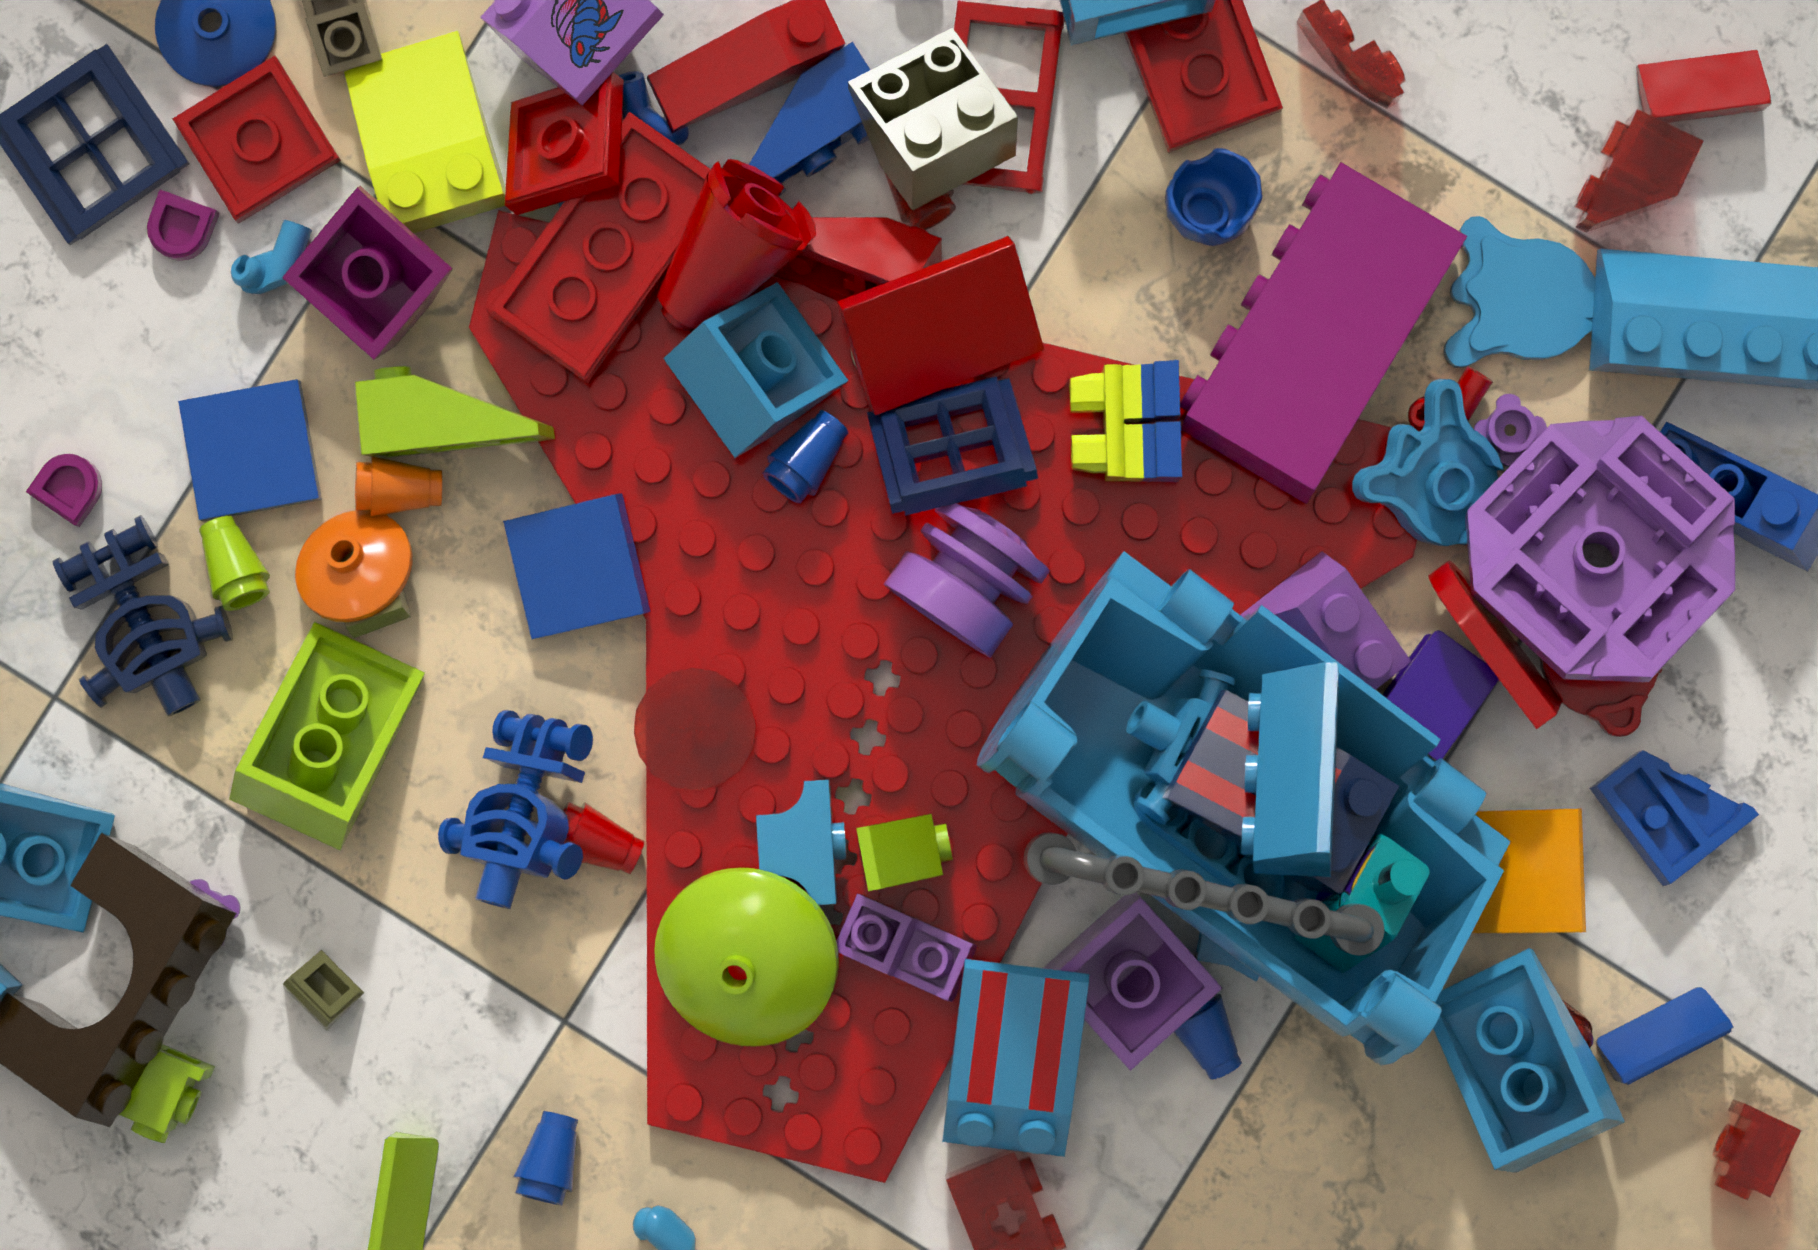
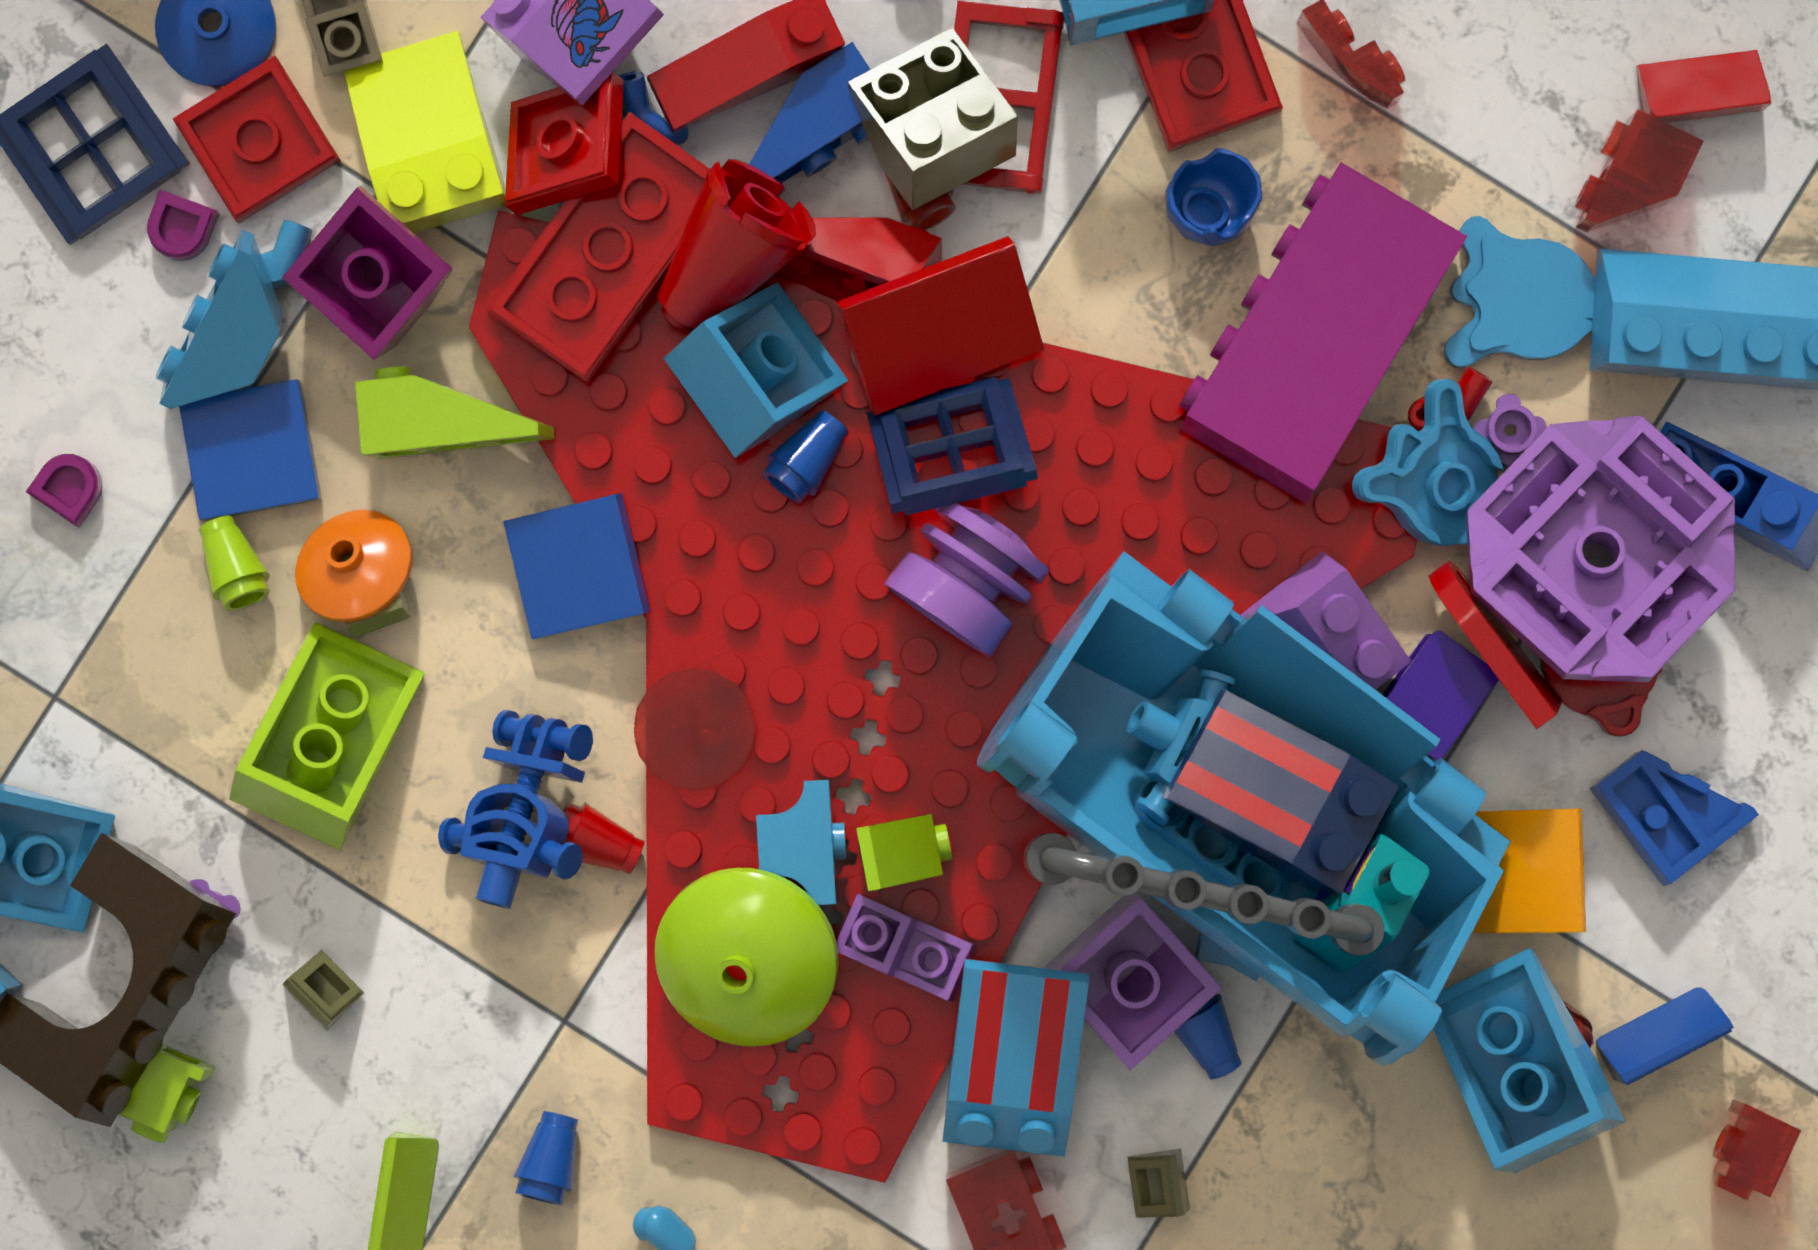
(165, 672): dark blue piece -> none
(227, 330): none -> dark azure slope
(395, 487): orange cone -> none
(1128, 396): neon yellow hips -> none
(1158, 1184): none -> olive slope
(1293, 771): dark azure slope -> none

